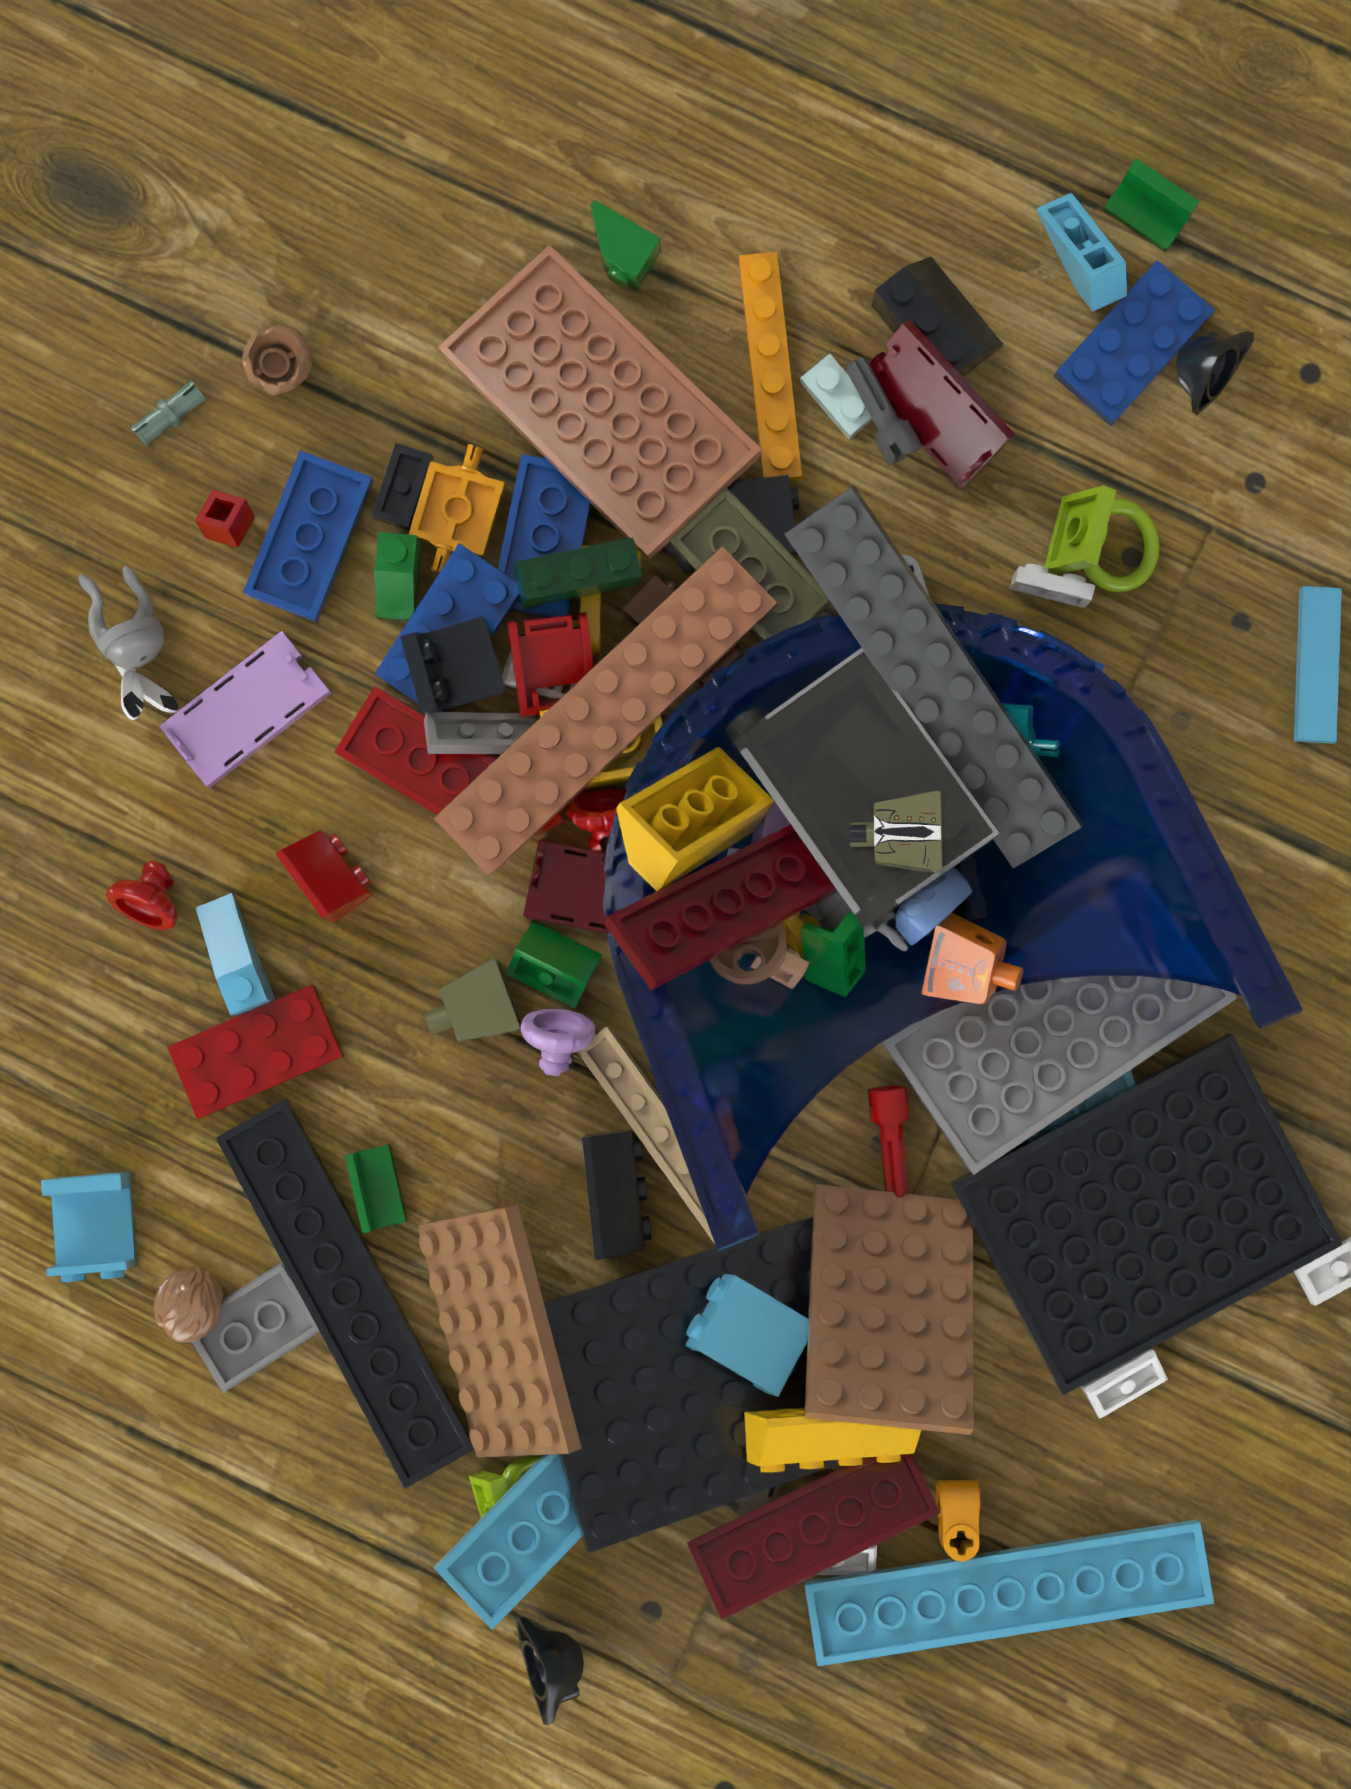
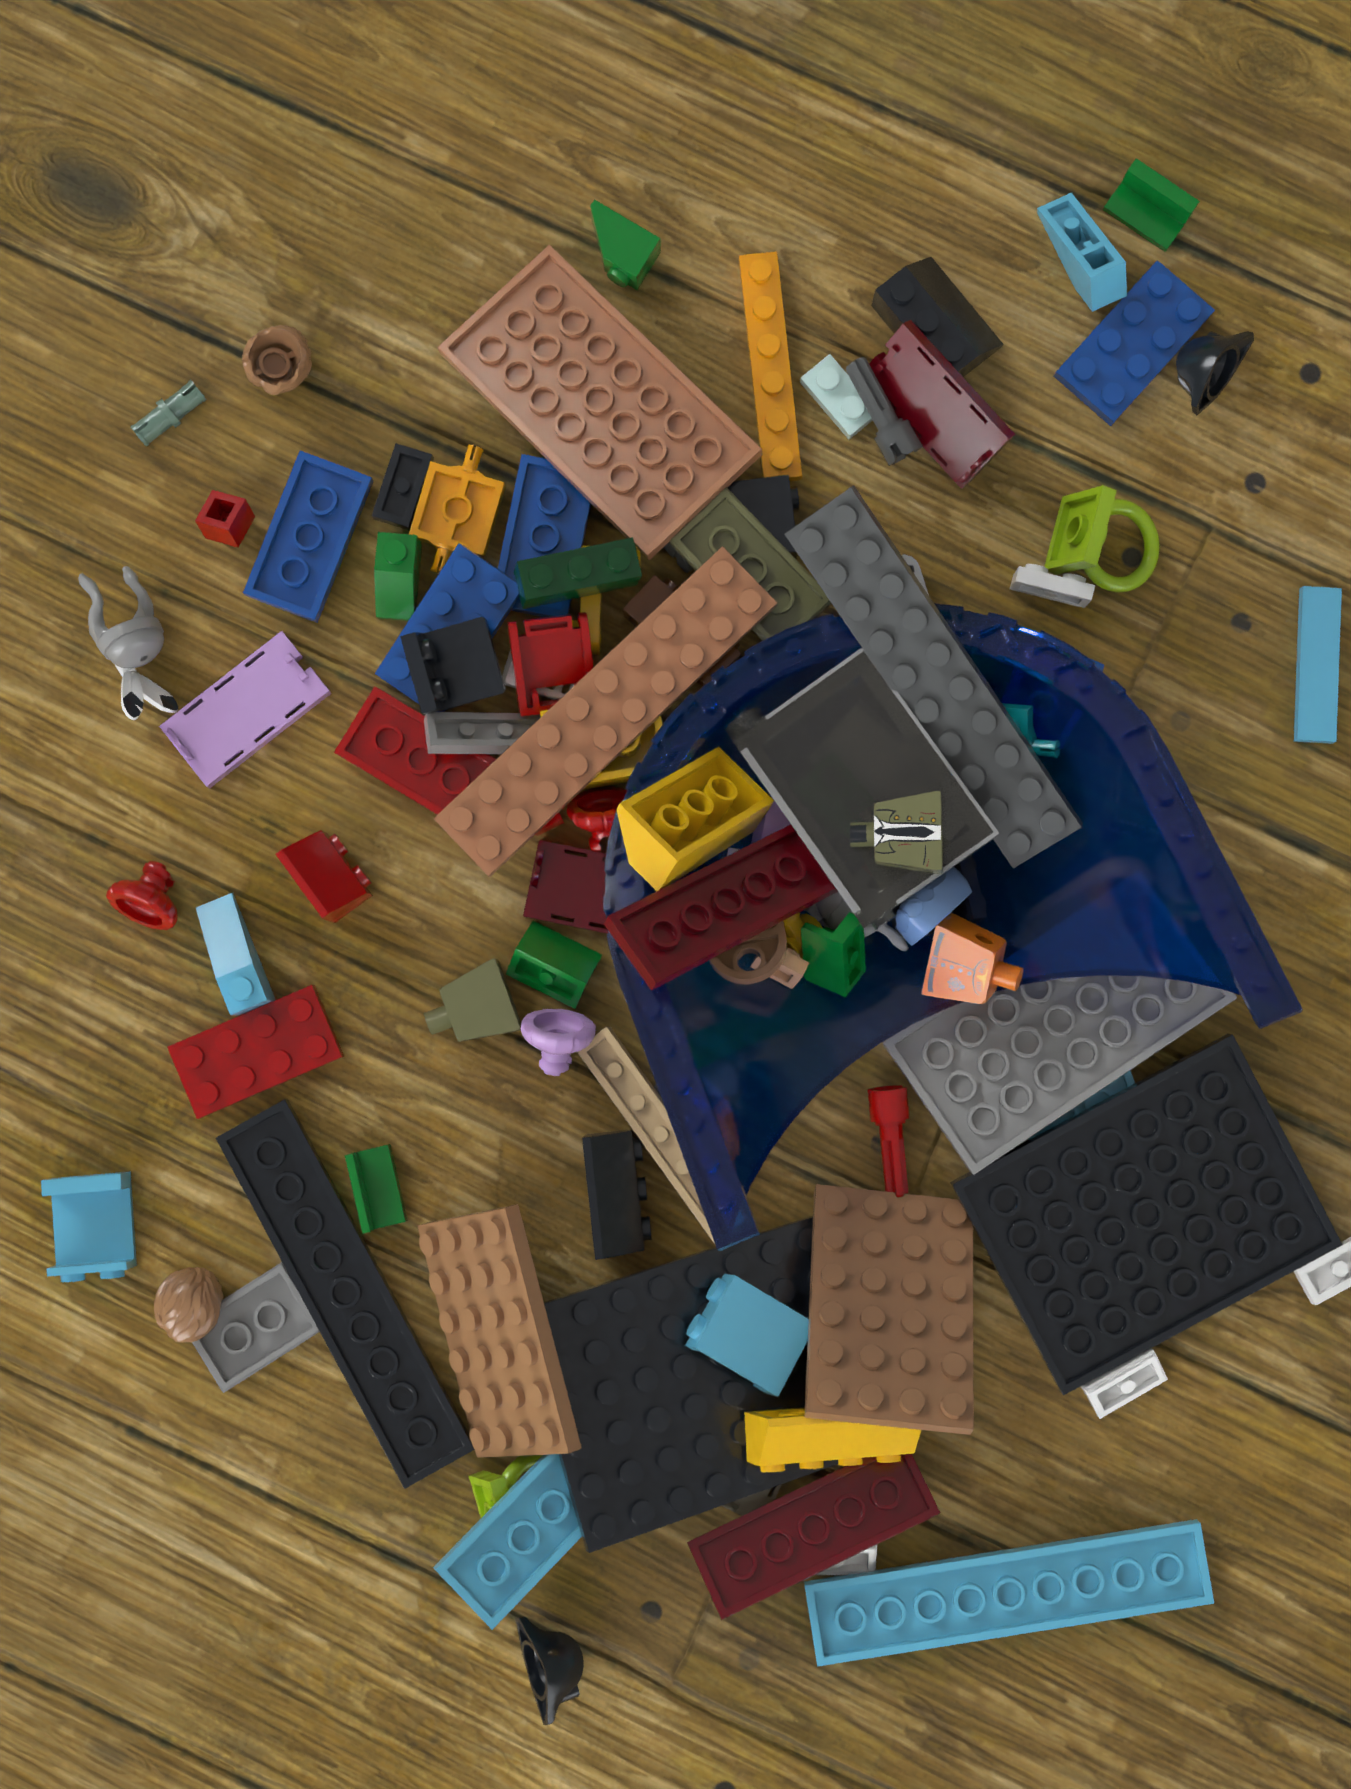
(959, 1511): light orange piece -> none

